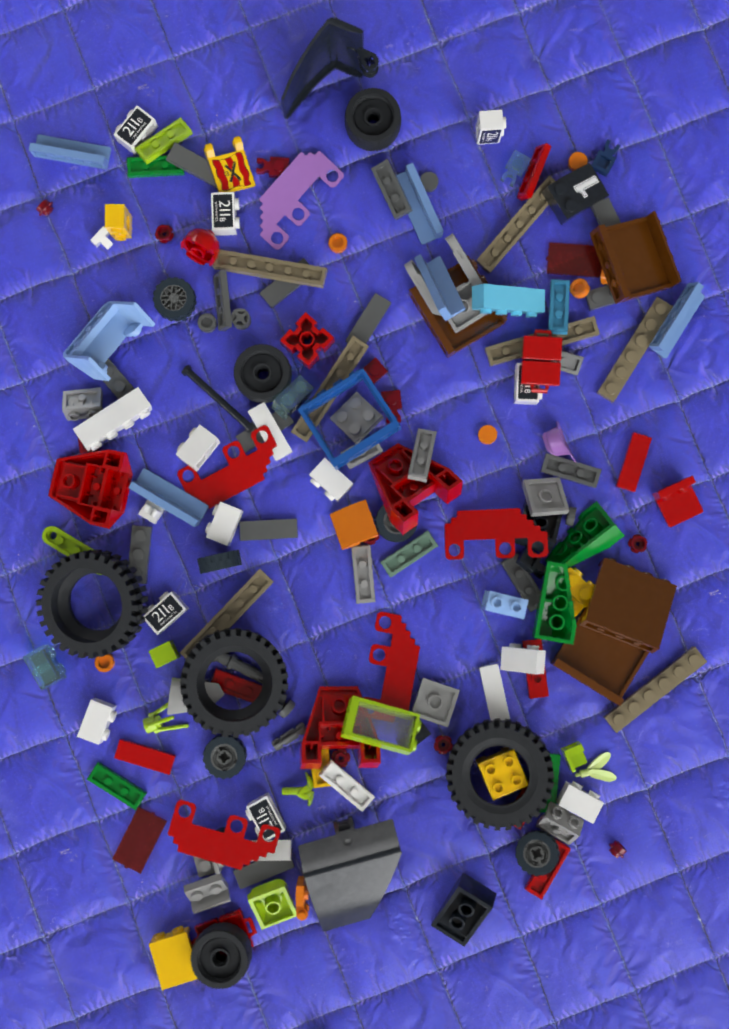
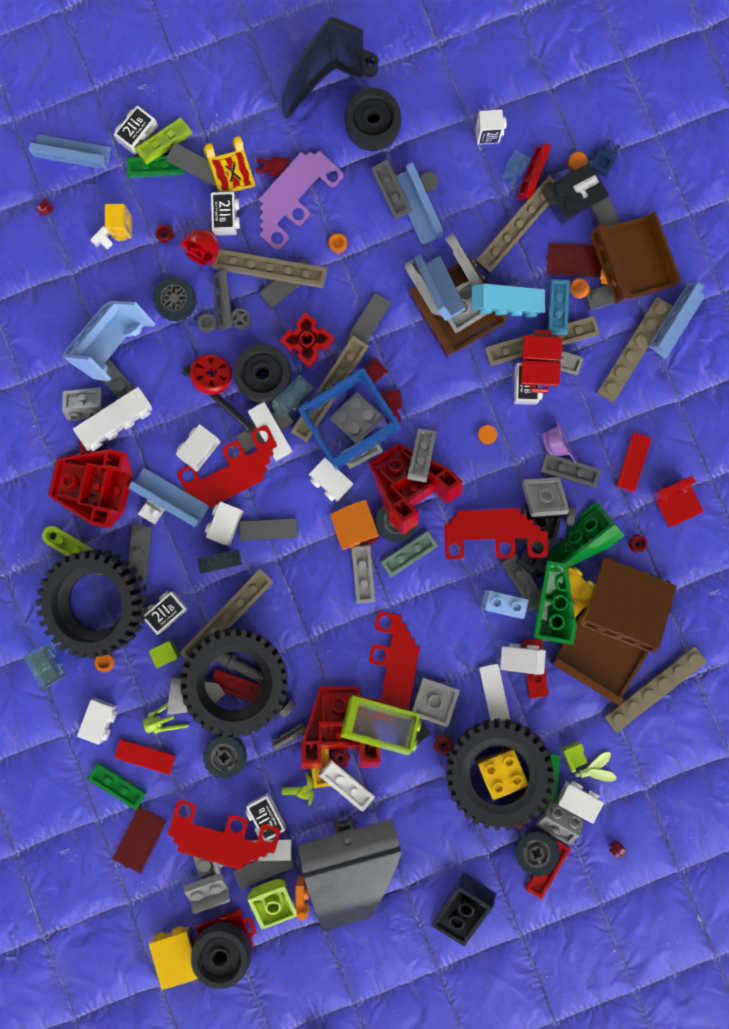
(203, 381): none -> red wheel

